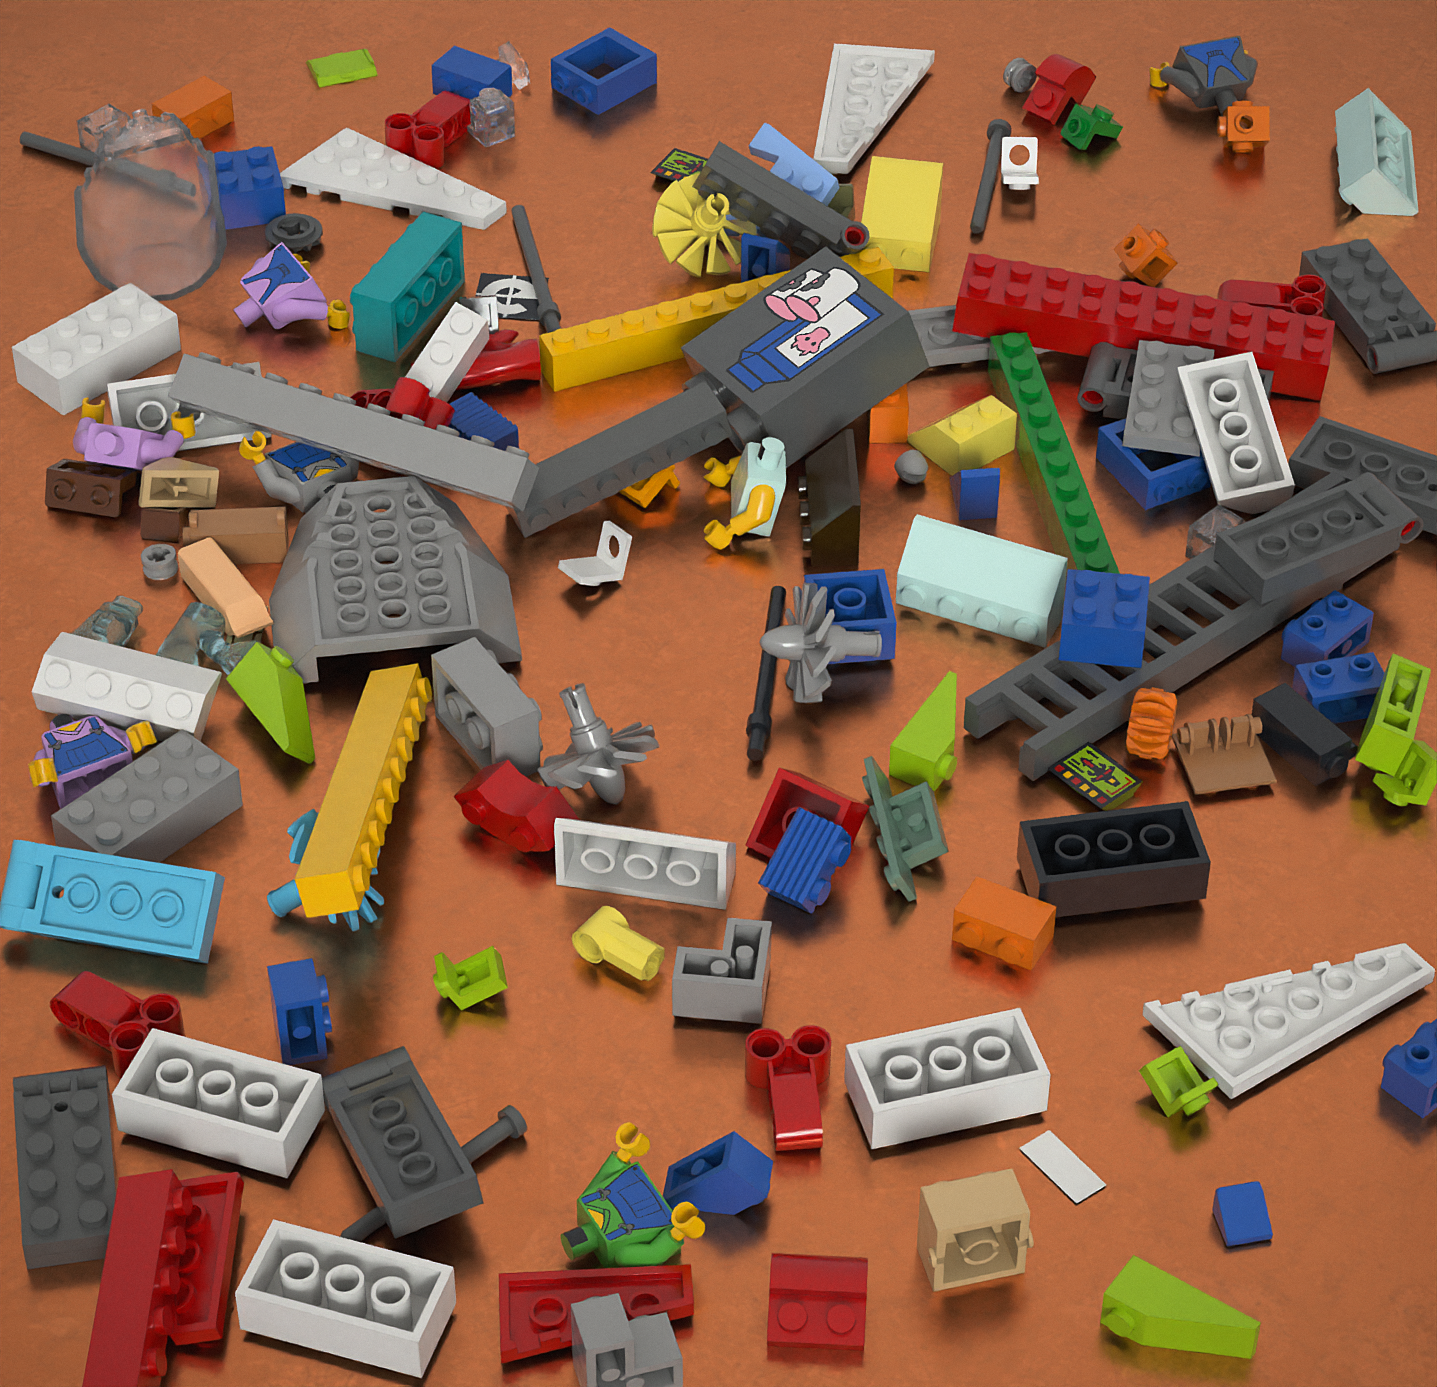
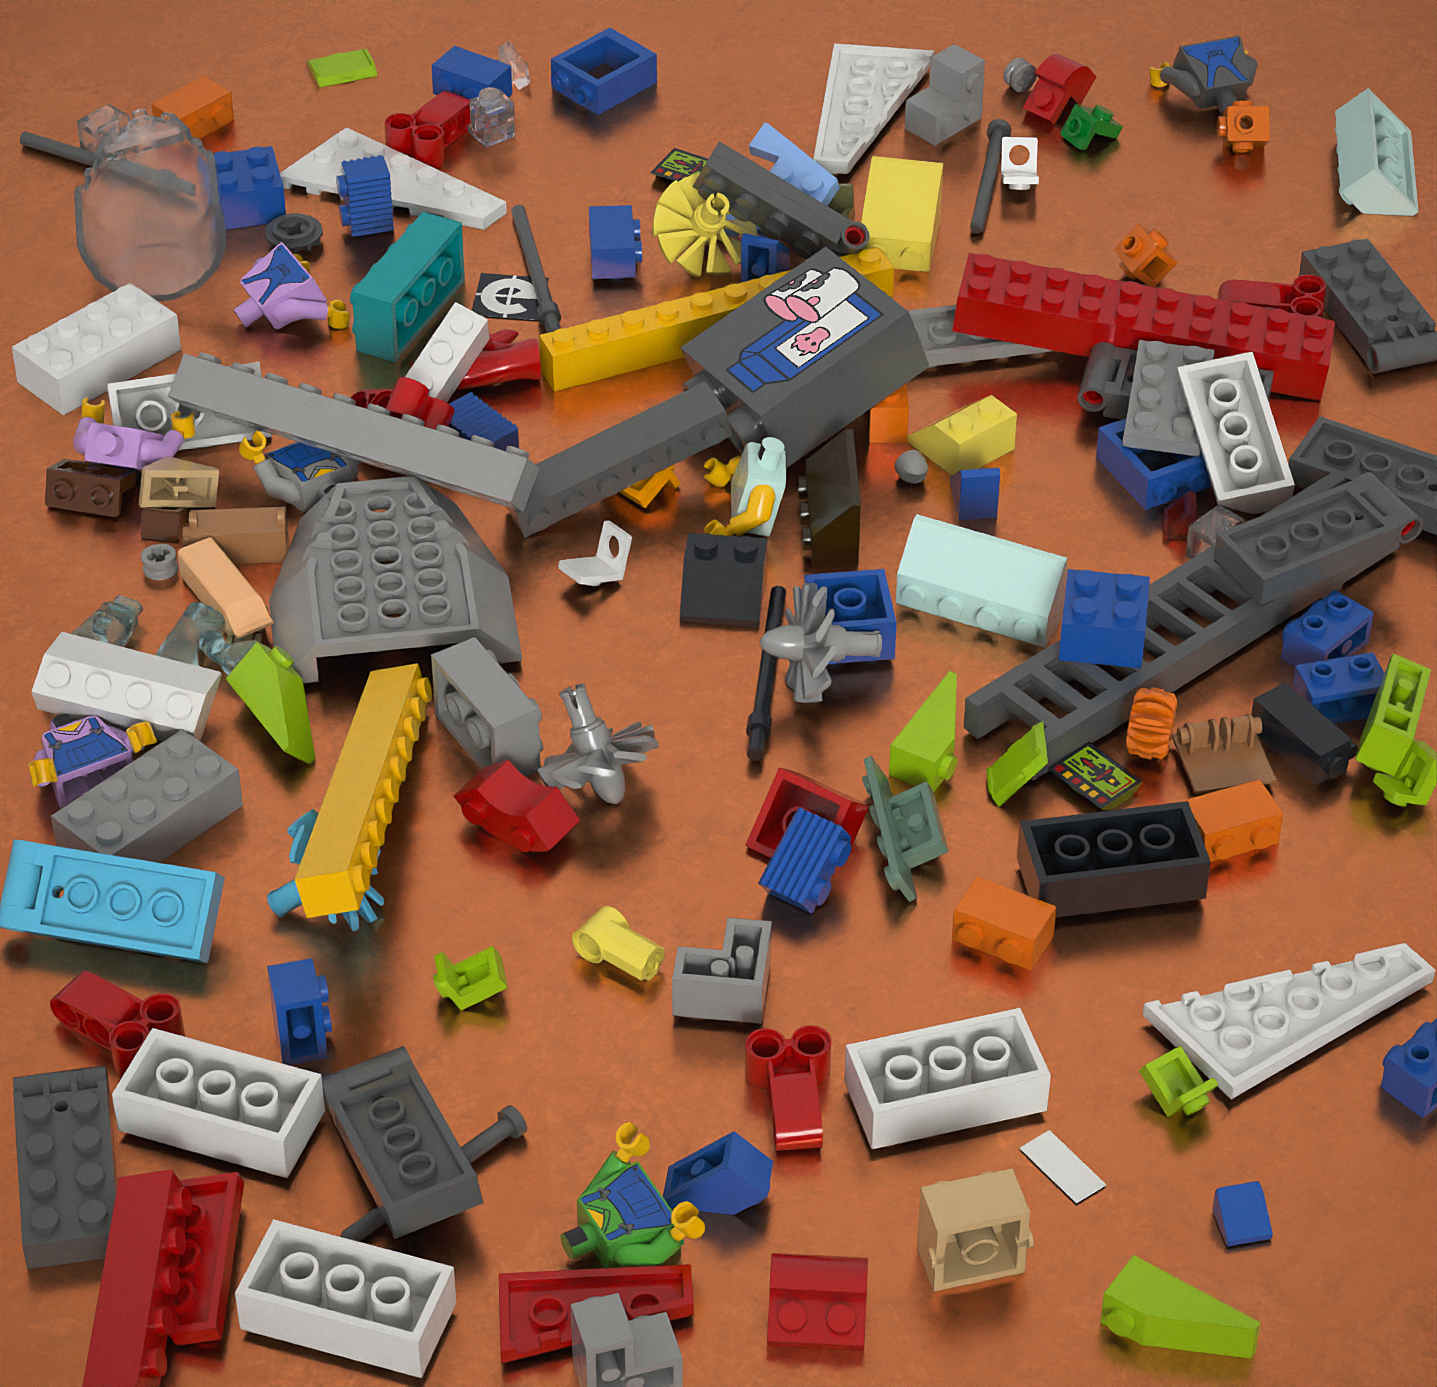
(366, 196): none -> blue brick
(484, 306): tile -> none
(614, 242): none -> blue brick
(644, 863): white slope -> none
(723, 580): none -> black slope
(951, 98): none -> light grey brick
(1017, 765): none -> lime piece
(1048, 456): green brick -> none
(1180, 516): none -> clear red slope
(1237, 820): none -> orange brick

